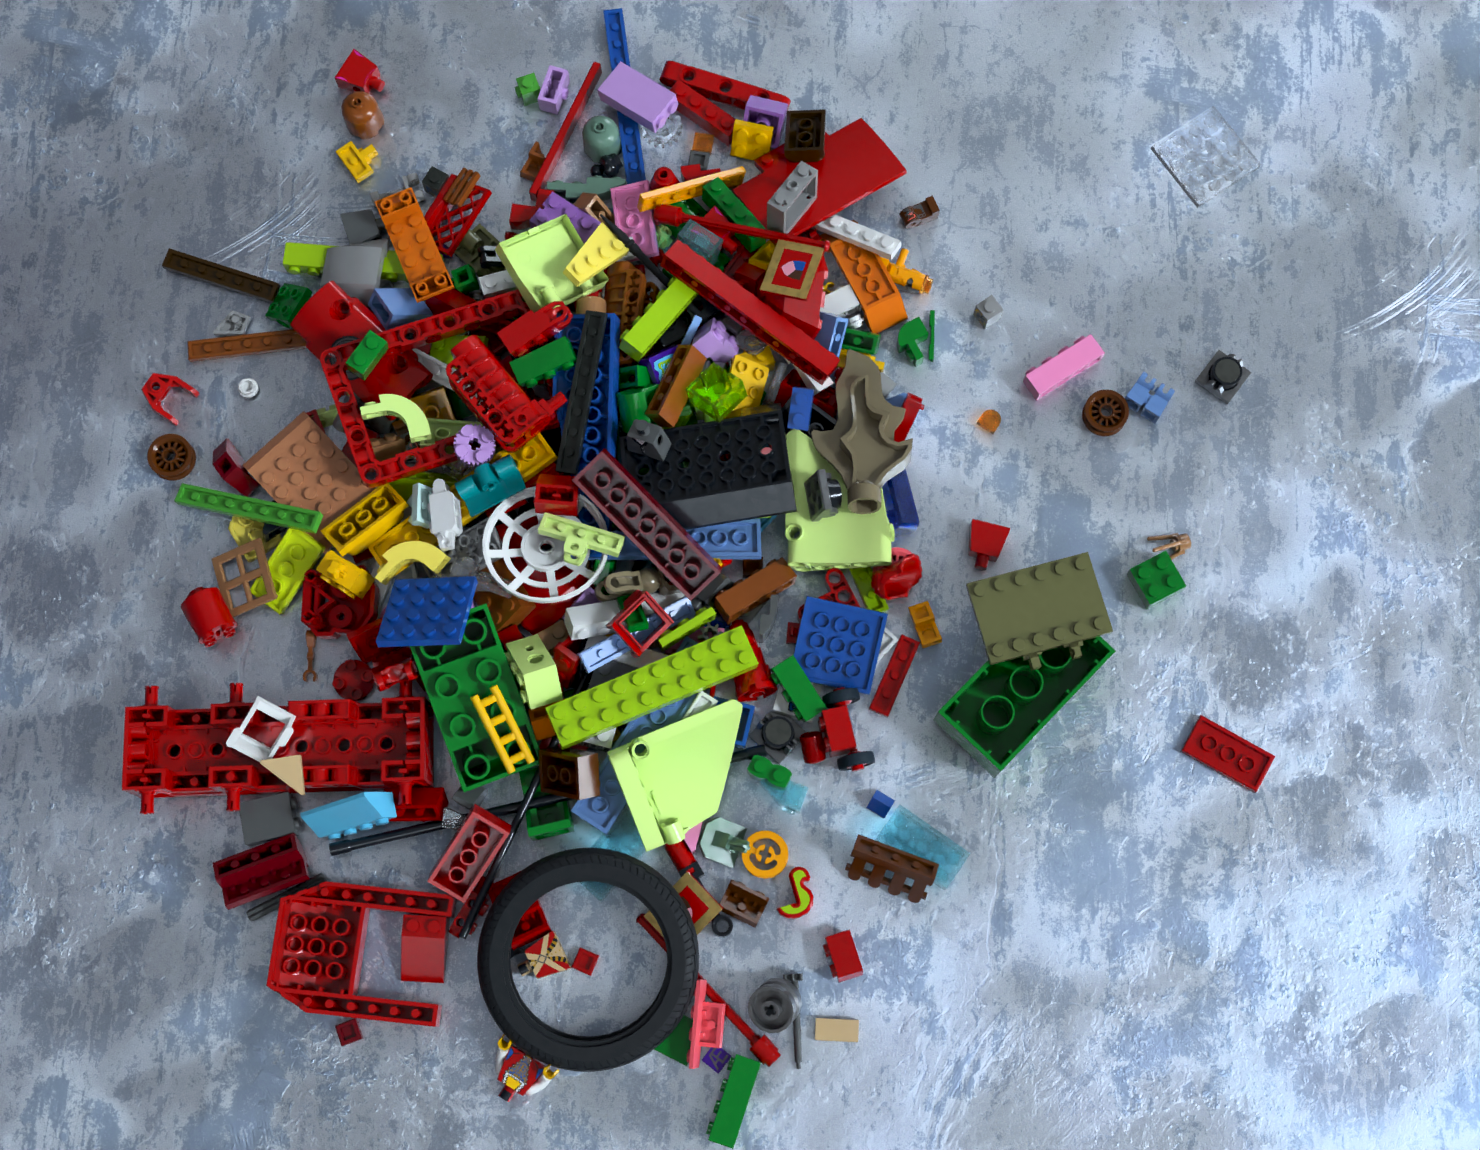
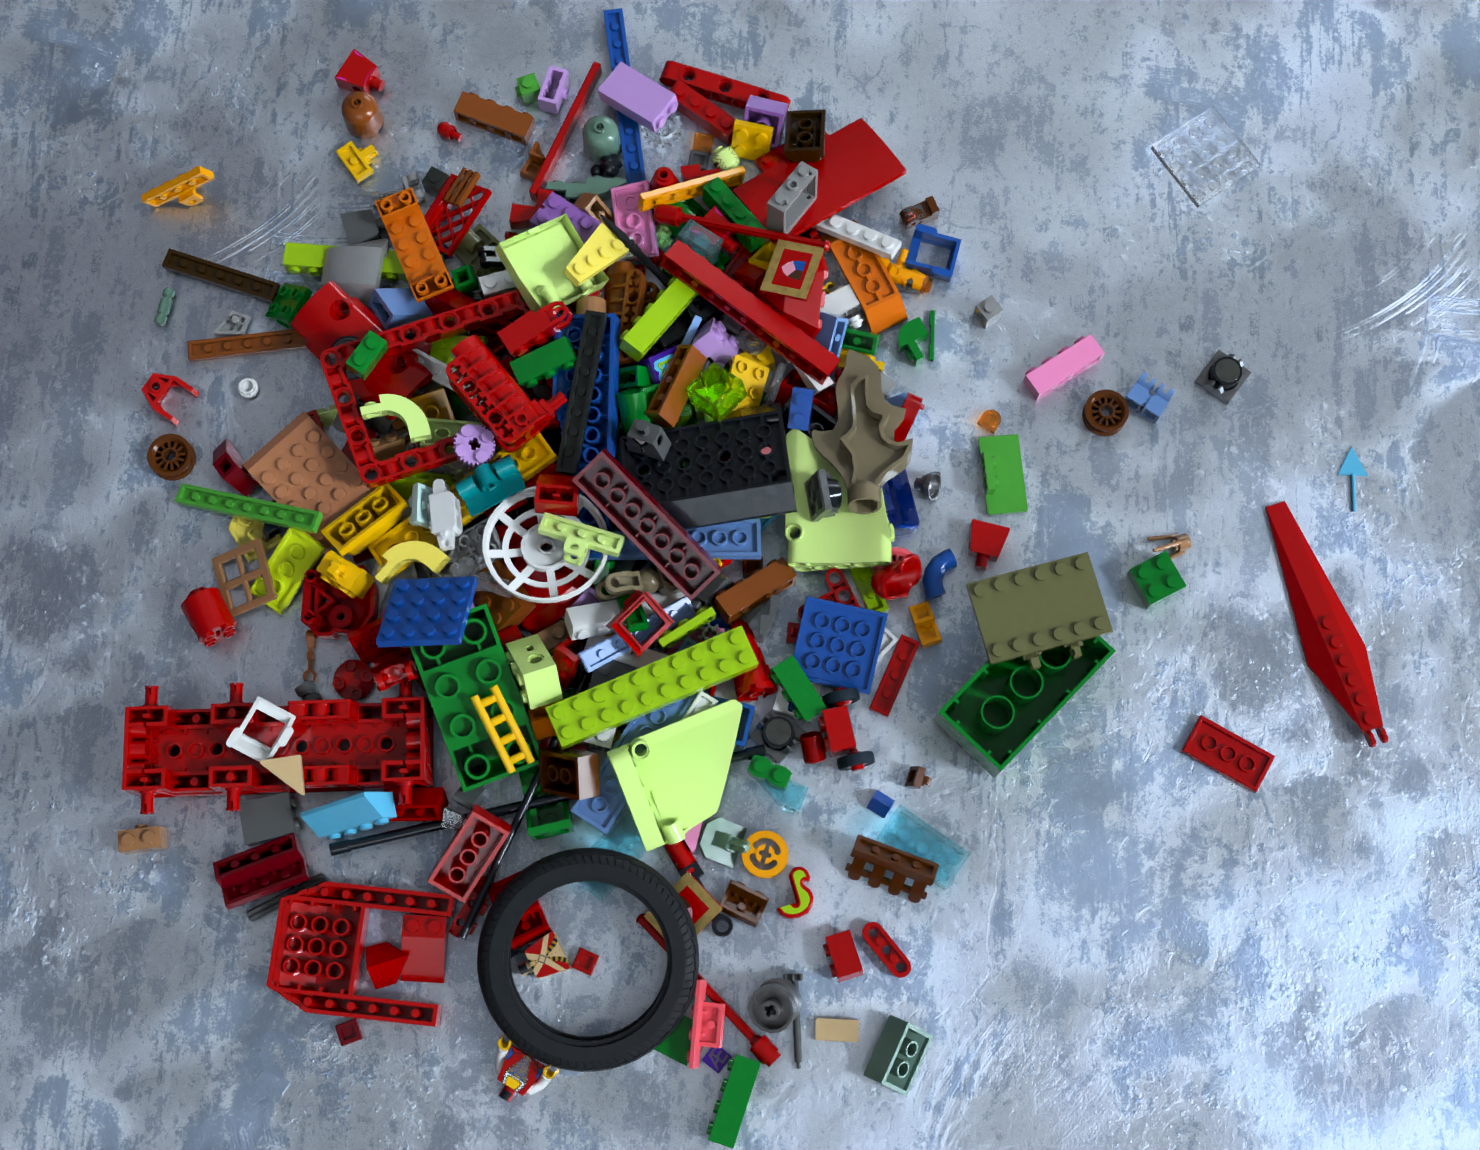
(142, 839): none -> medium nougat brick
(164, 306): none -> sand green axle
(182, 187): none -> light orange plate
(308, 691): none -> dark grey wheel
(384, 964): none -> red slope
(448, 131): none -> red cylinder
(494, 118): none -> dark orange brick
(725, 158): none -> yellowish green head
(895, 955): none -> red plate
(898, 1055): none -> sand green slope
(917, 778): none -> reddish brown tile
(929, 485): none -> flat silver piece
(930, 236): none -> blue piece
(935, 572): none -> blue cylinder
(1002, 474): none -> bright green bracket
(1324, 627): none -> red hinge
(1352, 467): none -> medium azure piece

